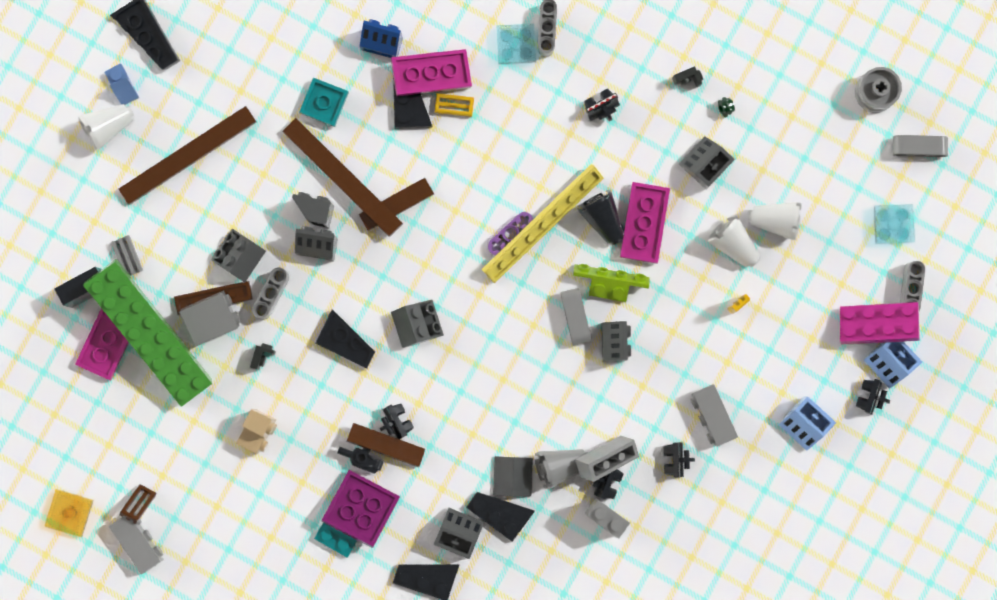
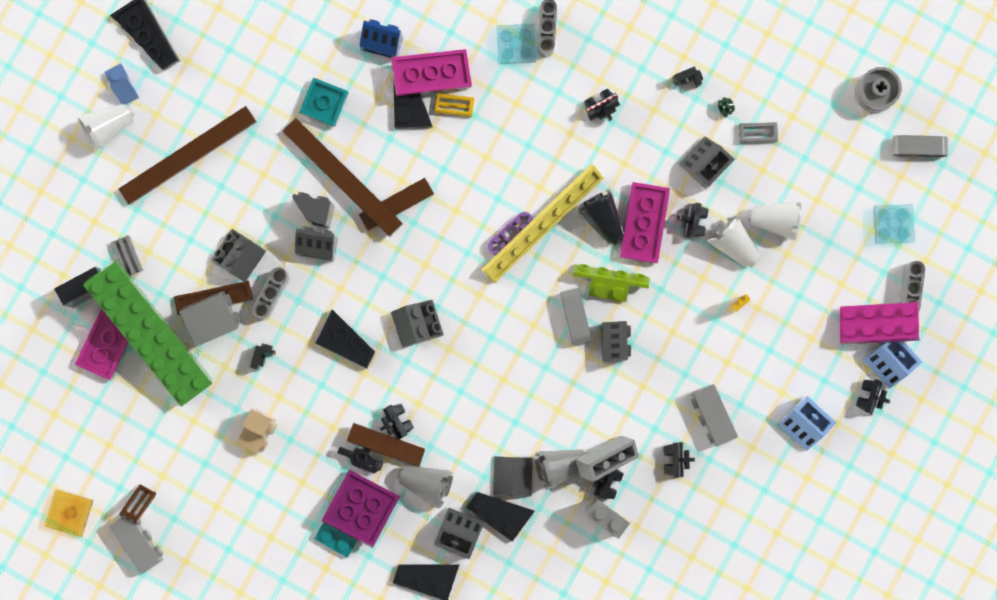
(427, 483): none -> light grey cone
(690, 220): none -> black hips
(742, 133): none -> light grey tile

